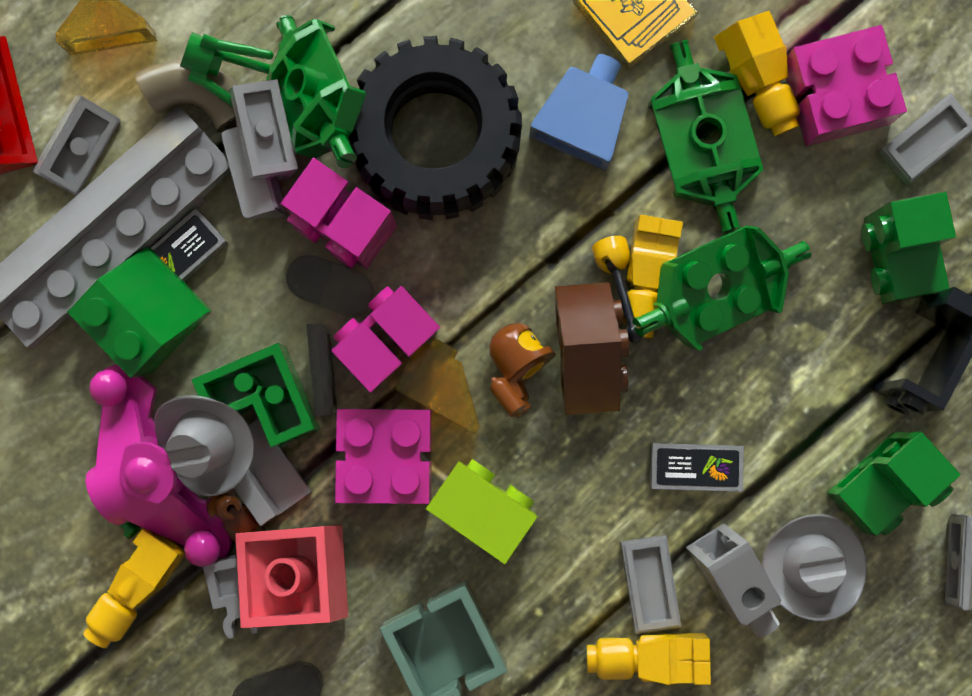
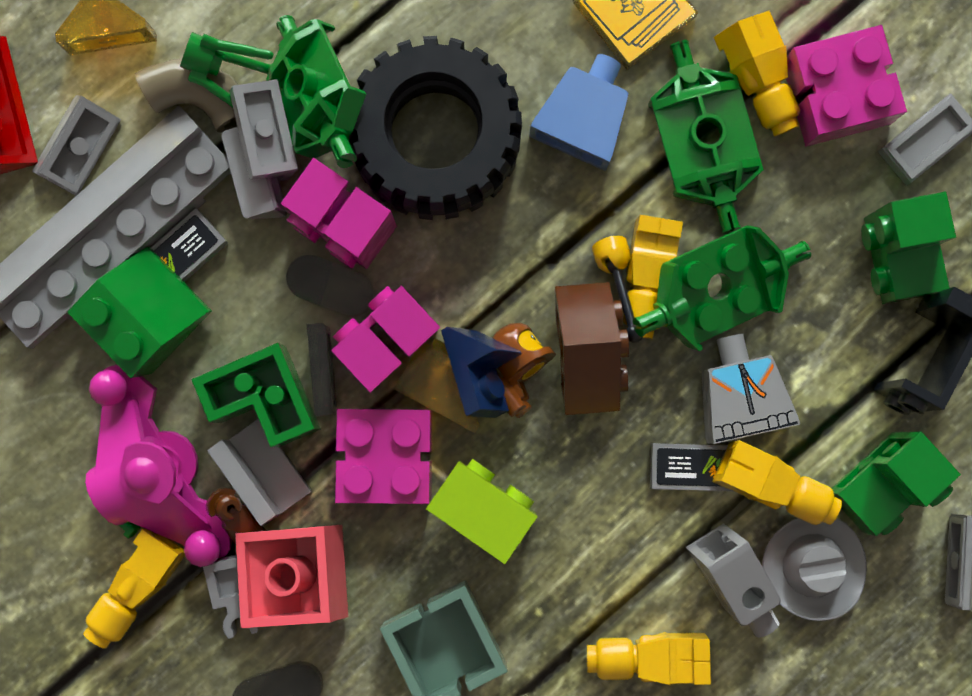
(205, 443): light grey hat -> none
(474, 368): none -> dark blue slope
(650, 584): light grey tile -> none
(744, 395): none -> light grey torso
(775, 484): none -> yellow piece

